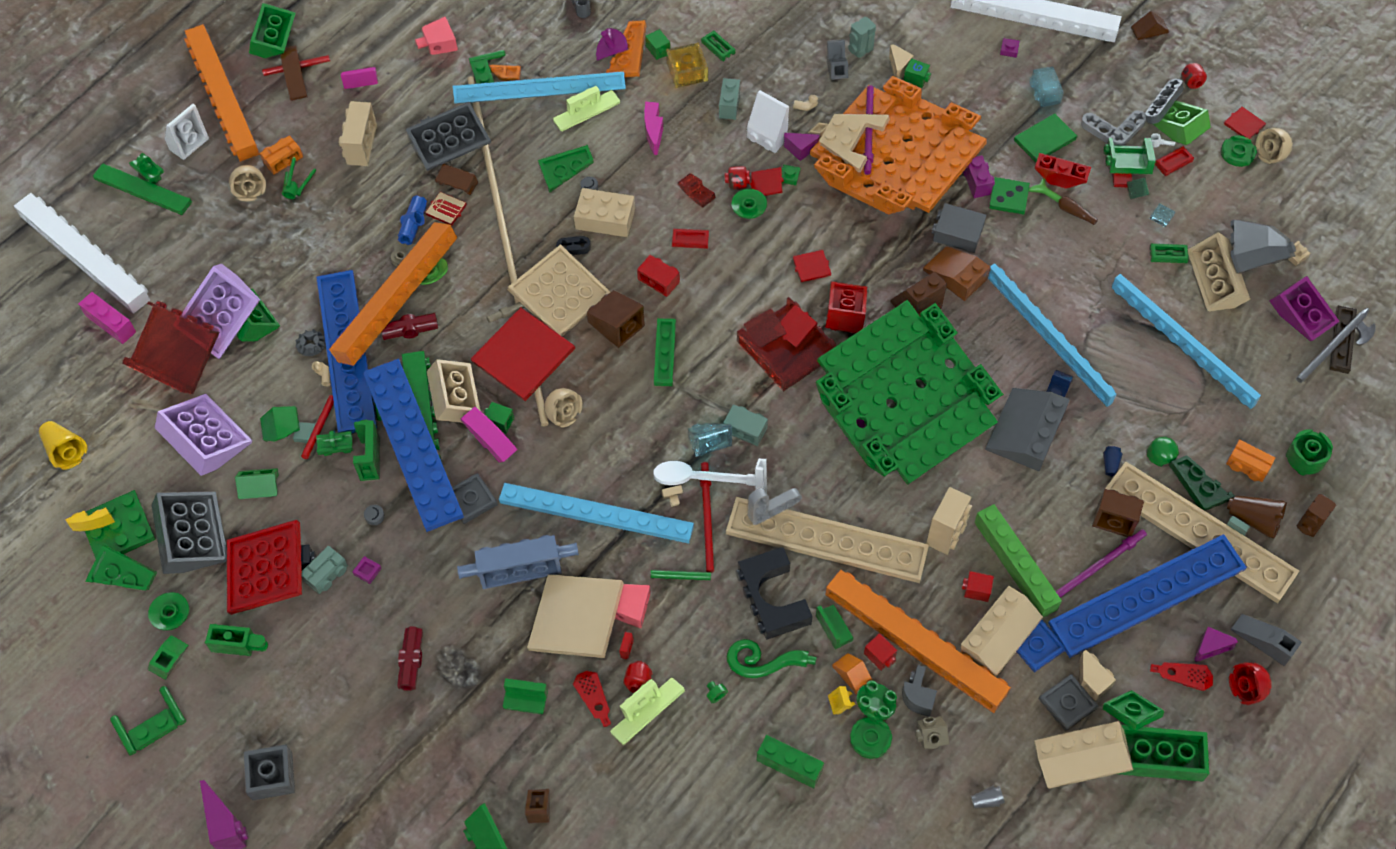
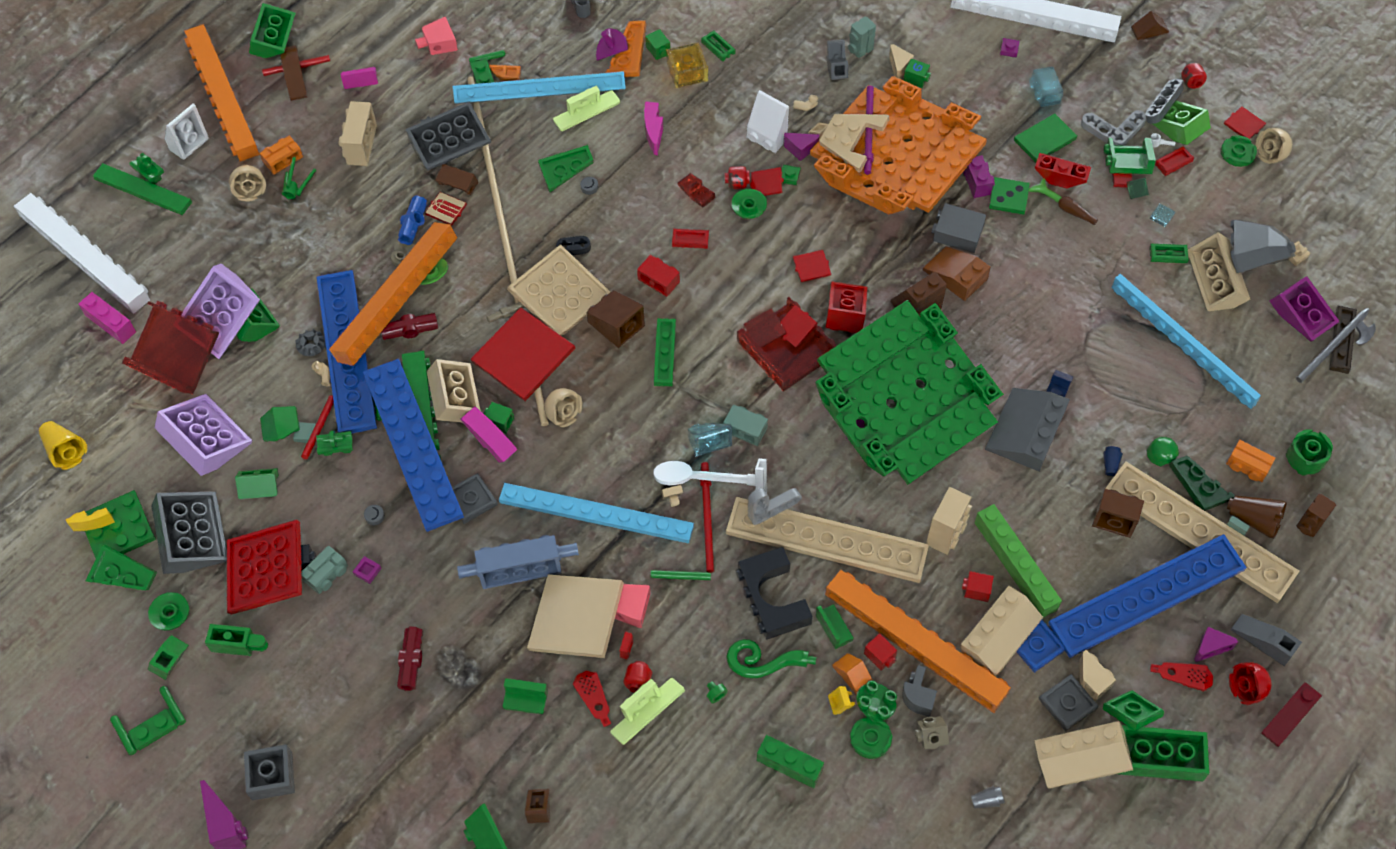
(368, 465): green panel -> none
(604, 212): tan brick -> none
(729, 98): sand green brick -> none
(1052, 336): medium azure plate -> none
(1127, 544): magenta bar -> none
(1291, 714): none -> dark red slope

